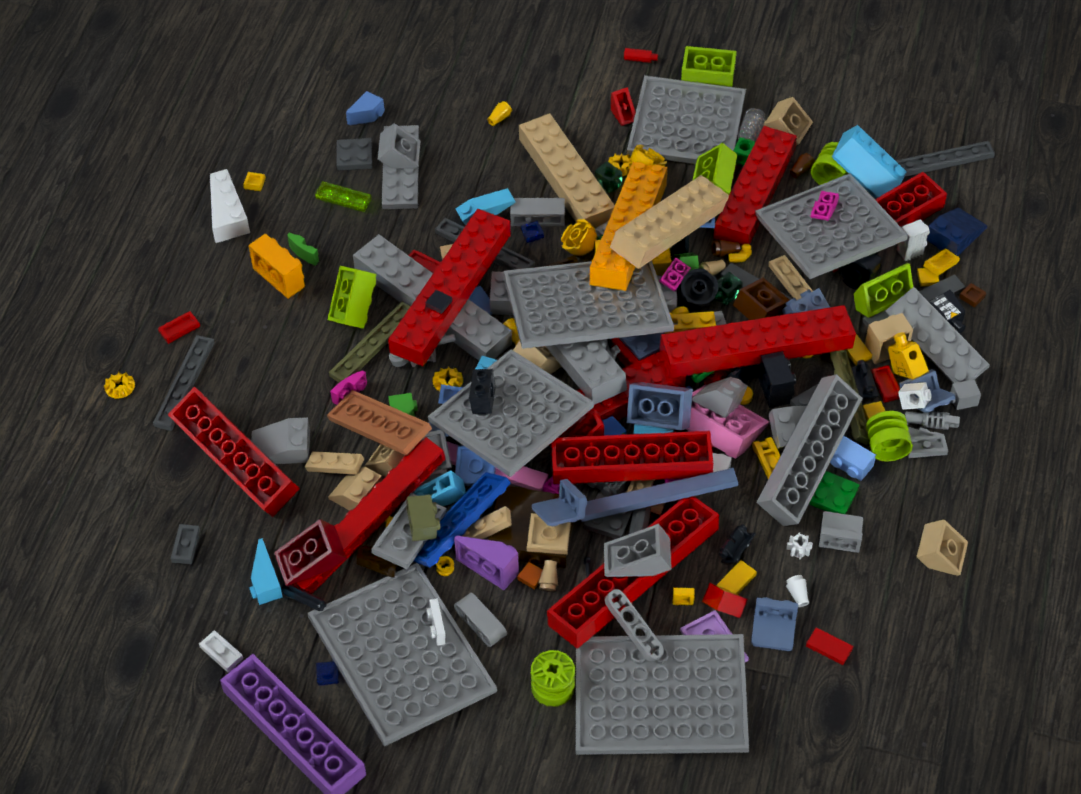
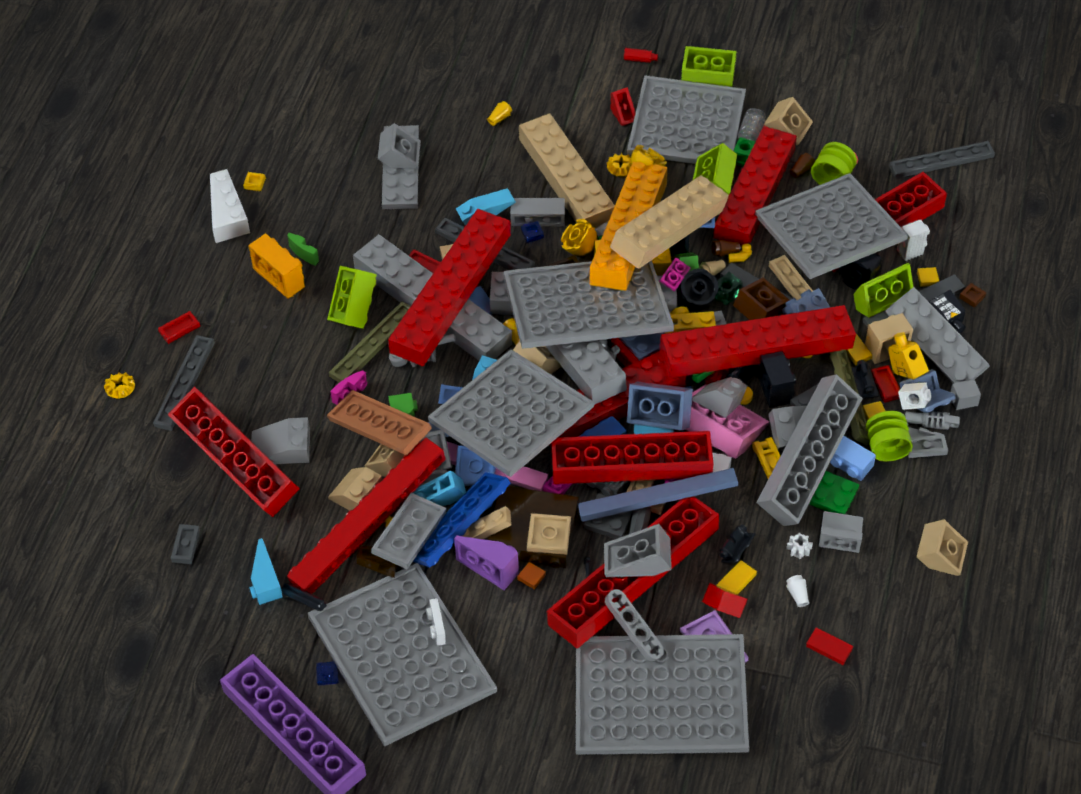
(221, 651): white plate -> none
(310, 553): dark red slope -> none
(334, 462): tan plate -> none
(343, 196): clear neon green plate -> none
(354, 154): dark grey plate -> none
(365, 109): medium blue slope -> none
(422, 518): olive brick -> none
(438, 301): black tile -> none
(448, 570): yellow bush -> none
(455, 378): yellow gear -> none
(480, 619): light grey beam -> none
(482, 391): black brick -> none
(548, 578): tan cone -> none
(553, 678): lime wheel -> none
(566, 508): sand blue bracket -> none
(590, 426): red slope -> none
(608, 177): clear green brick -> none
(683, 596): yellow tile -> none
(774, 624): sand blue bracket -> none
(825, 205): dark pink slope -> none
(868, 162): medium azure slope -> none
(941, 262): yellow tile -> none
(955, 231): dark blue slope -> none

